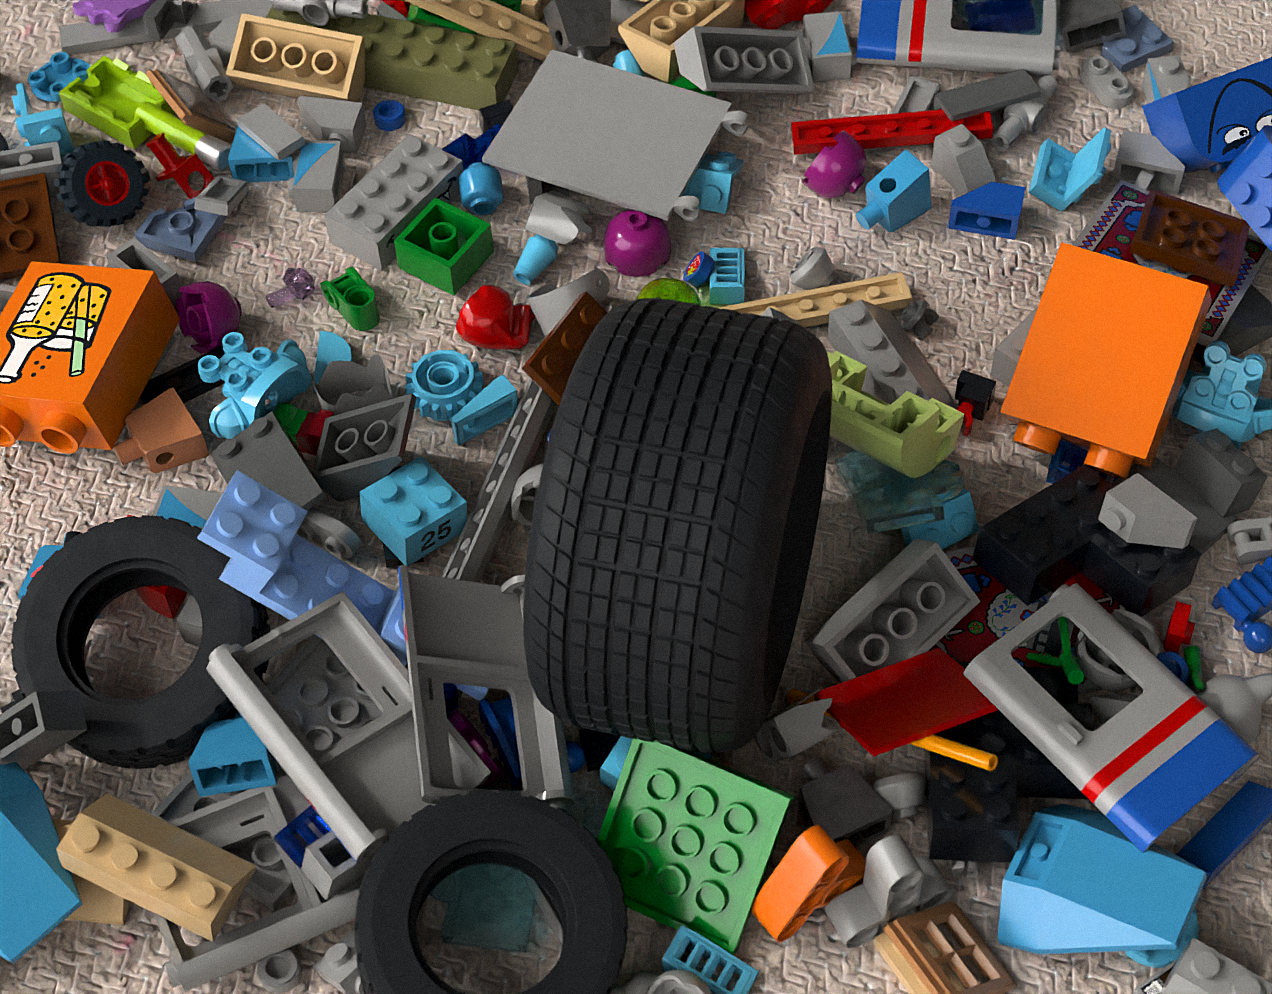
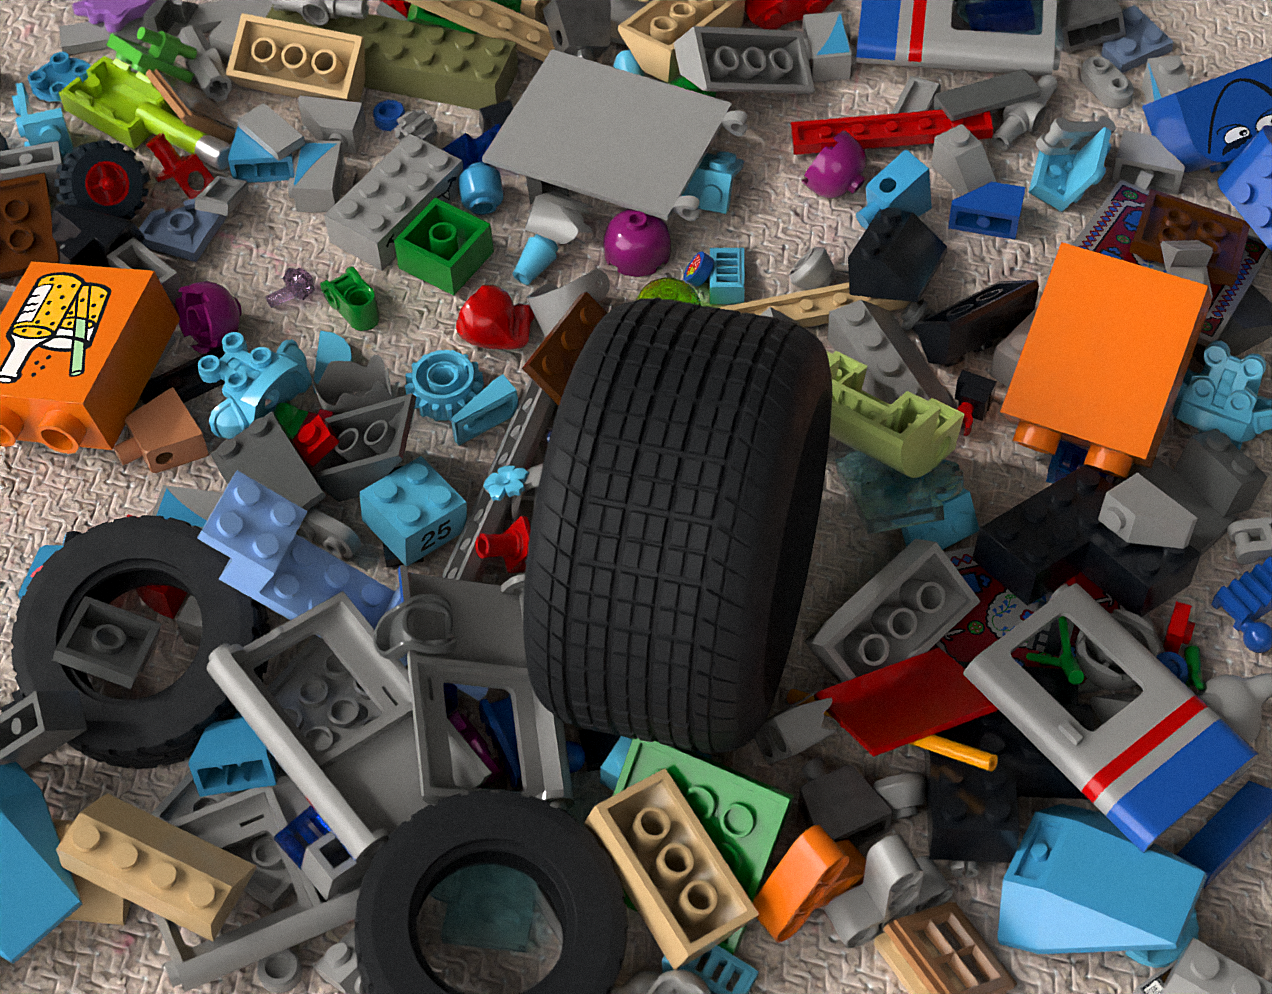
(89, 235): none -> black piece
(107, 642): none -> dark grey plate
(159, 56): none -> bright green plate
(315, 440): none -> red plate
(392, 634): none -> dark grey piece
(418, 124): none -> light grey gear
(507, 480): none -> medium azure plant
(510, 545): none -> red bracket
(670, 868): none -> tan slope
(895, 257): none -> black slope
(976, 321): none -> black slope
(1071, 137): none -> light grey plate
(1187, 260): none -> light grey slope

